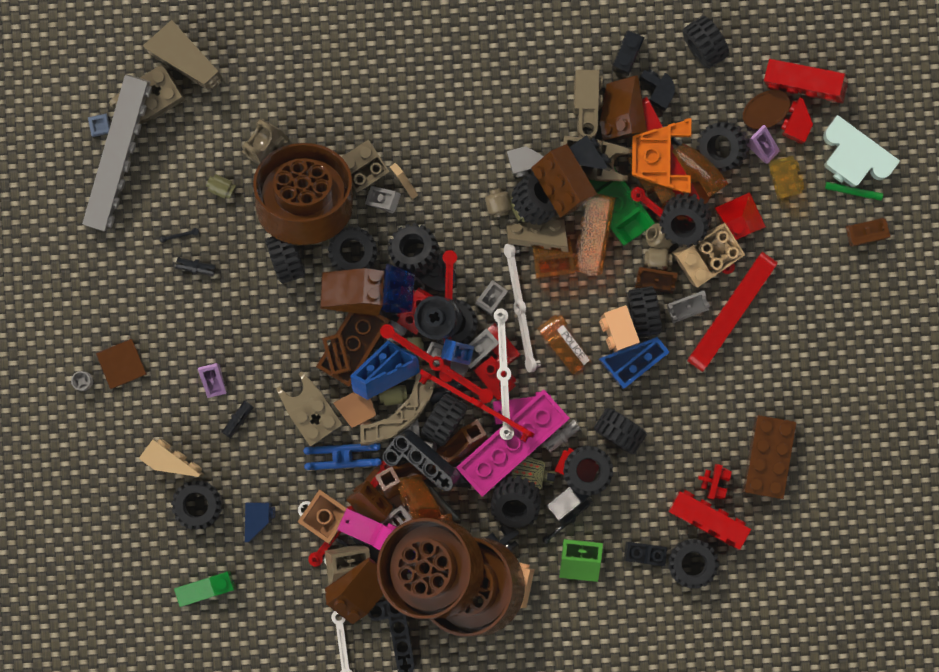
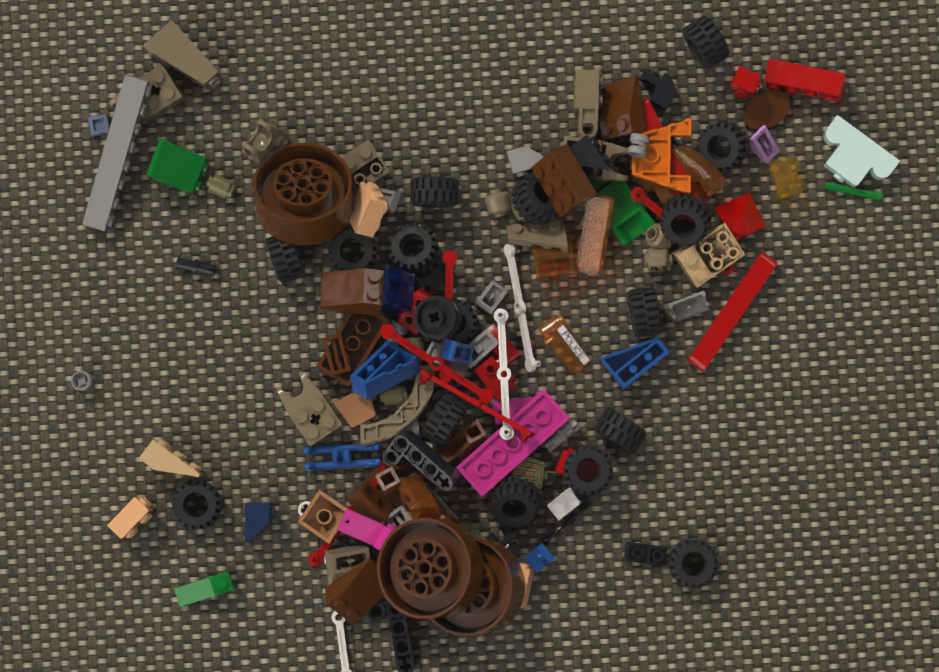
(121, 364): reddish brown tile -> none
(131, 516): none -> light nougat brick
(177, 167): none -> green slope
(194, 231): black hinge -> none
(212, 380): lavender slope -> none
(237, 419): black pin -> none
(368, 209): none -> light nougat brick
(404, 181): tan tile -> none
(434, 192): none -> black tyre
(539, 557): none -> blue slope
(580, 560): bright green slope -> none
(619, 329): light nougat brick -> none
(627, 53): black brick -> none
(638, 145): none -> light grey wheel
(660, 280): reddish brown hinge -> none
(709, 520): red wedge -> none
(718, 473): red hips -> none
(745, 83): none -> red brick
(769, 457): reddish brown brick -> none
(799, 122): red slope -> none
(867, 232): reddish brown hinge -> none

